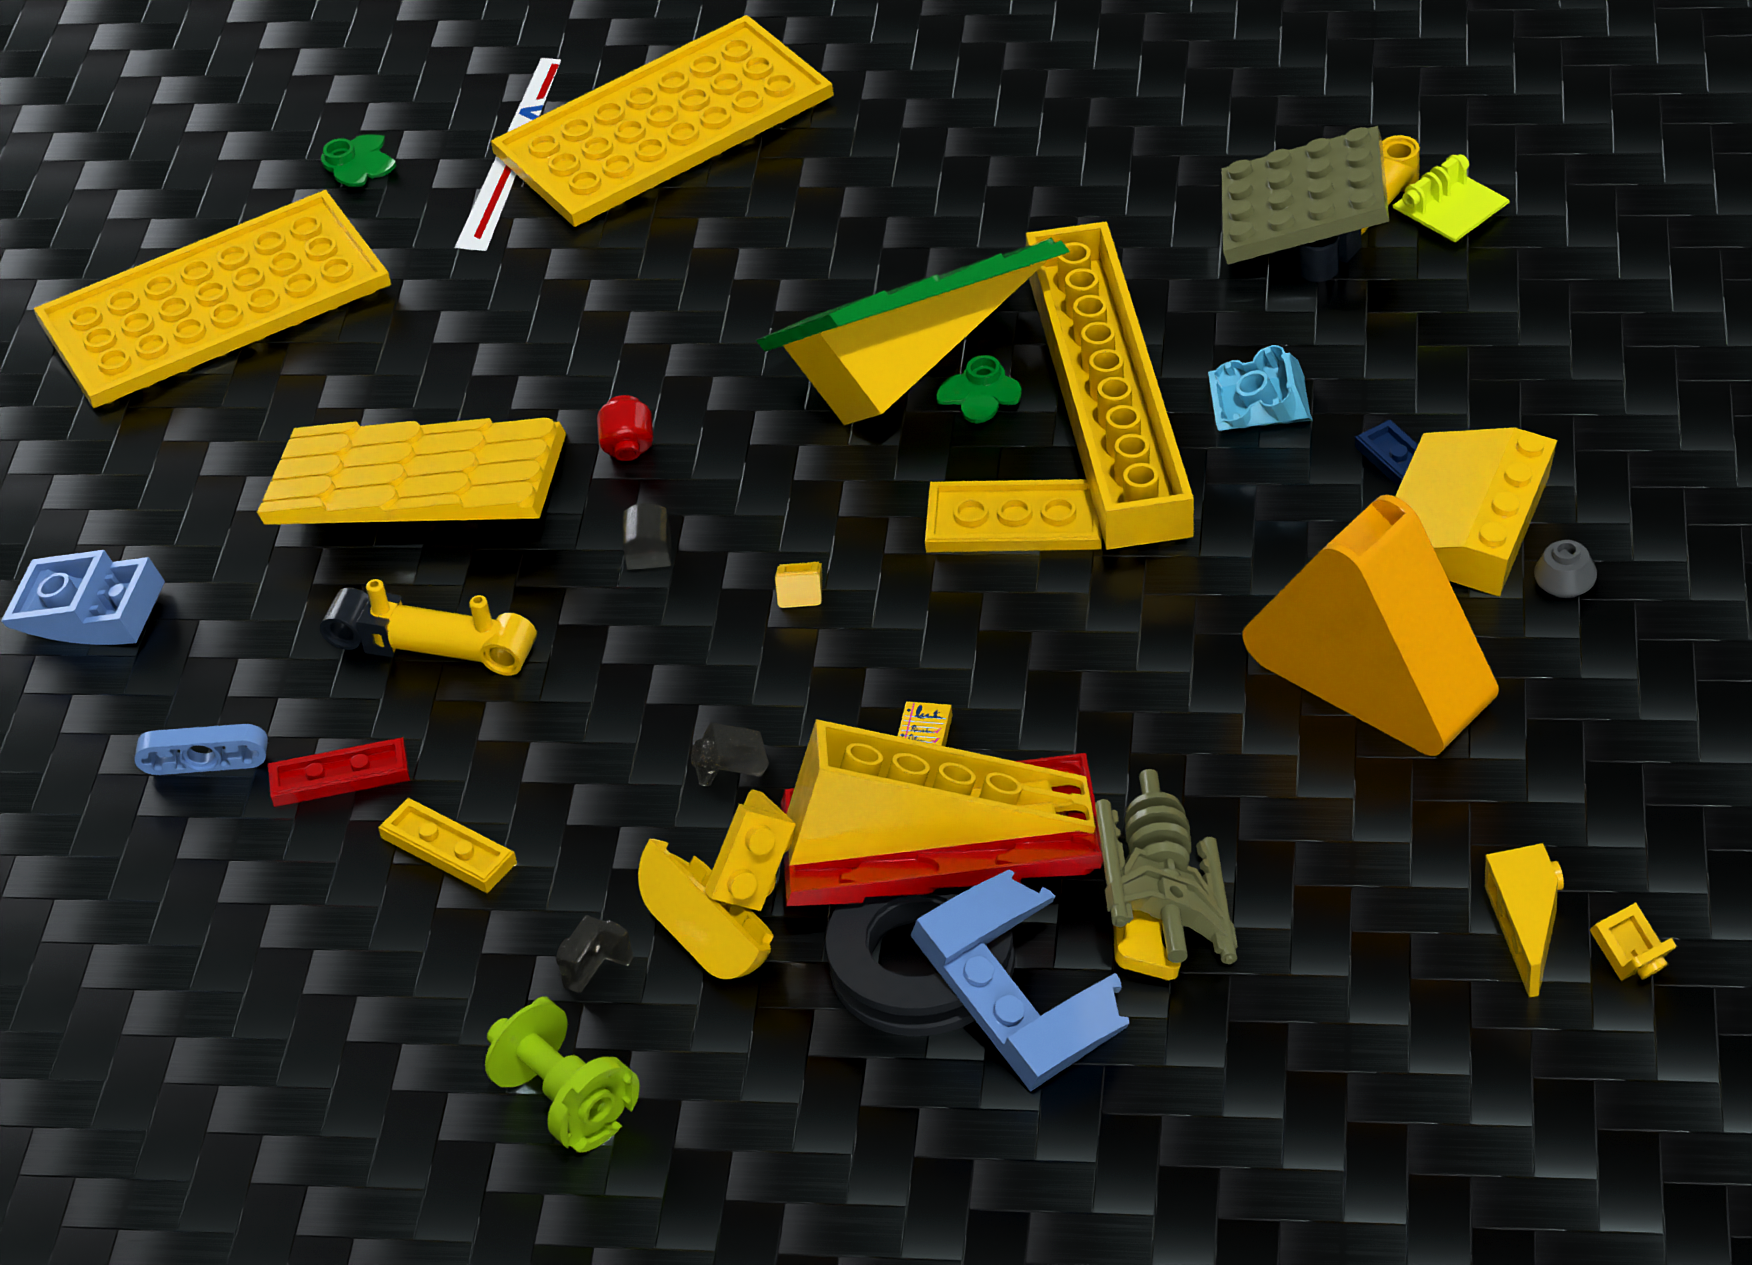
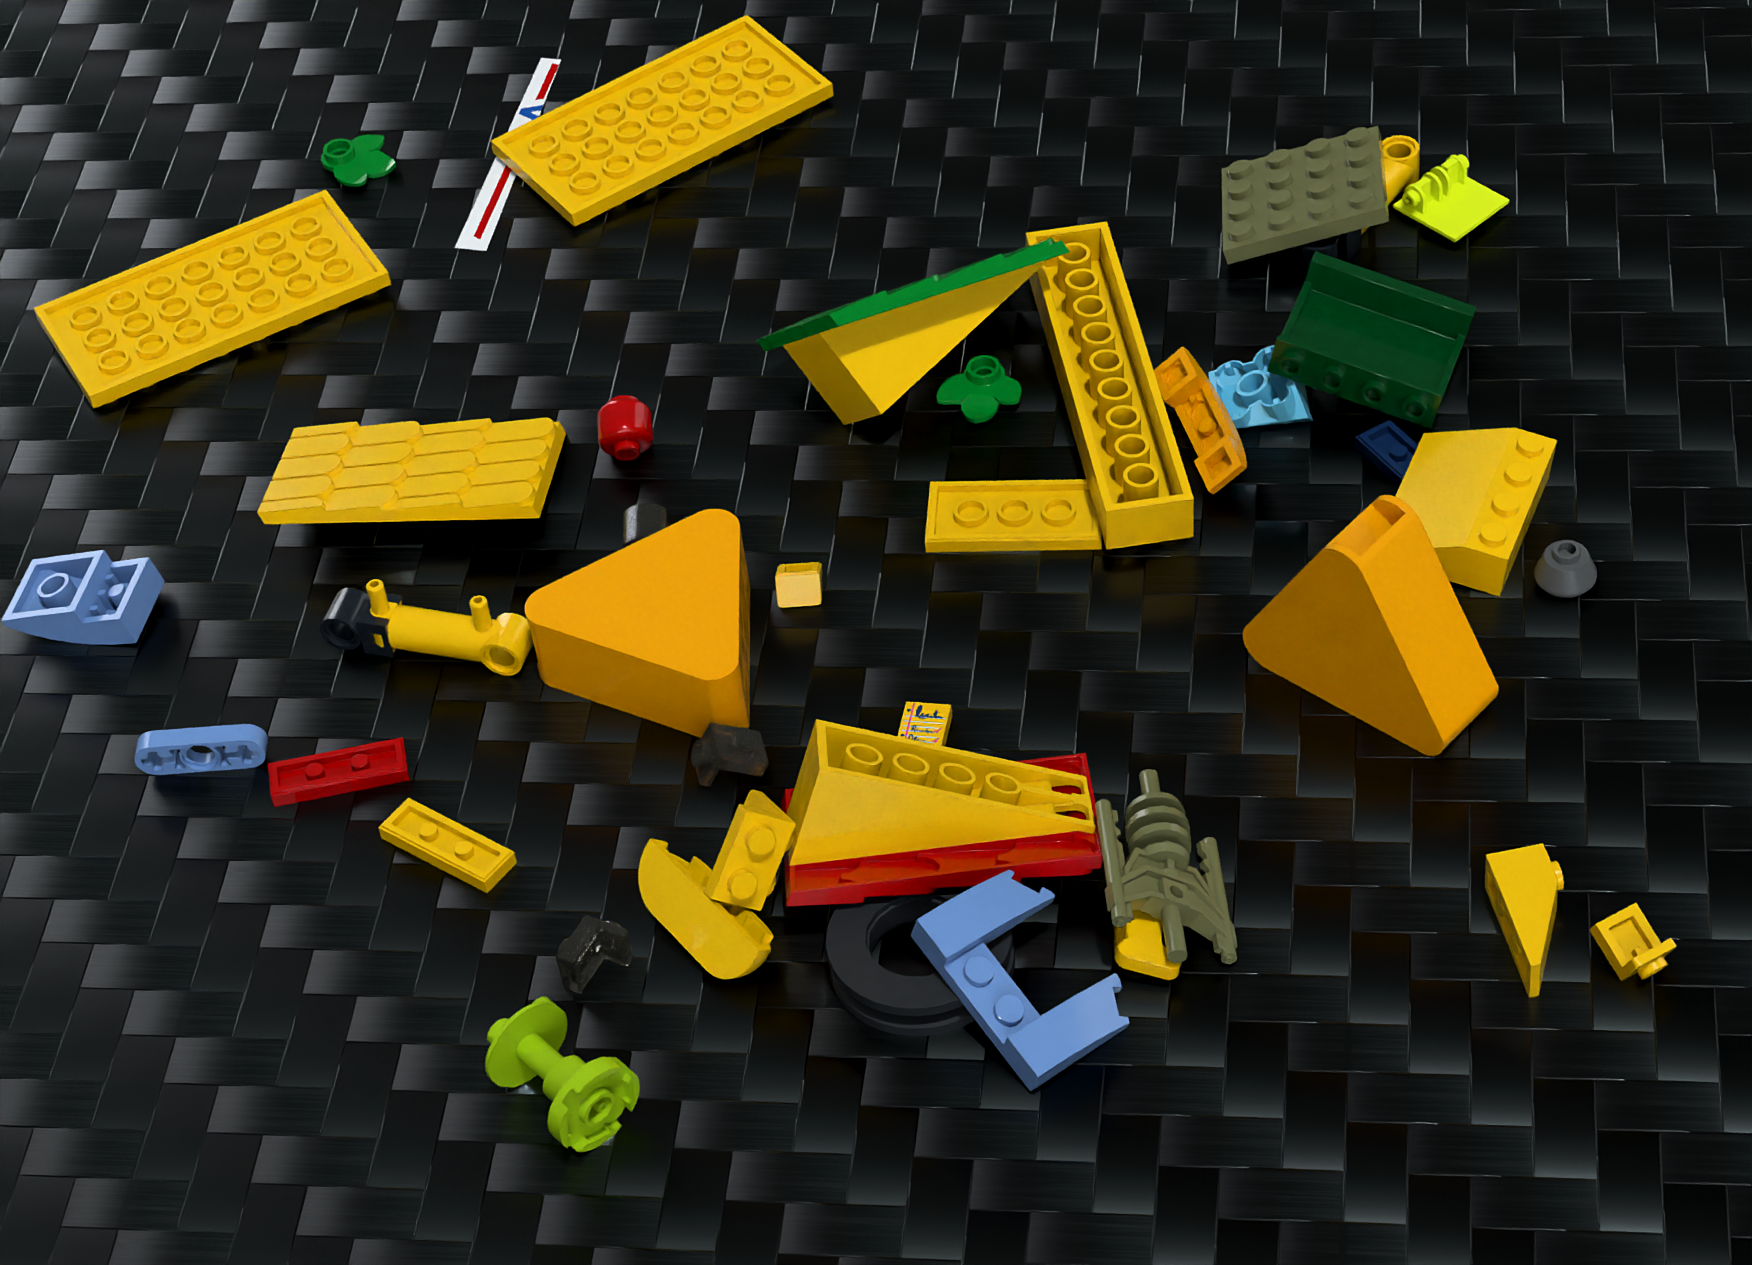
(655, 627): none -> light orange brick
(1203, 418): none -> light orange slope
(1372, 340): none -> dark green panel

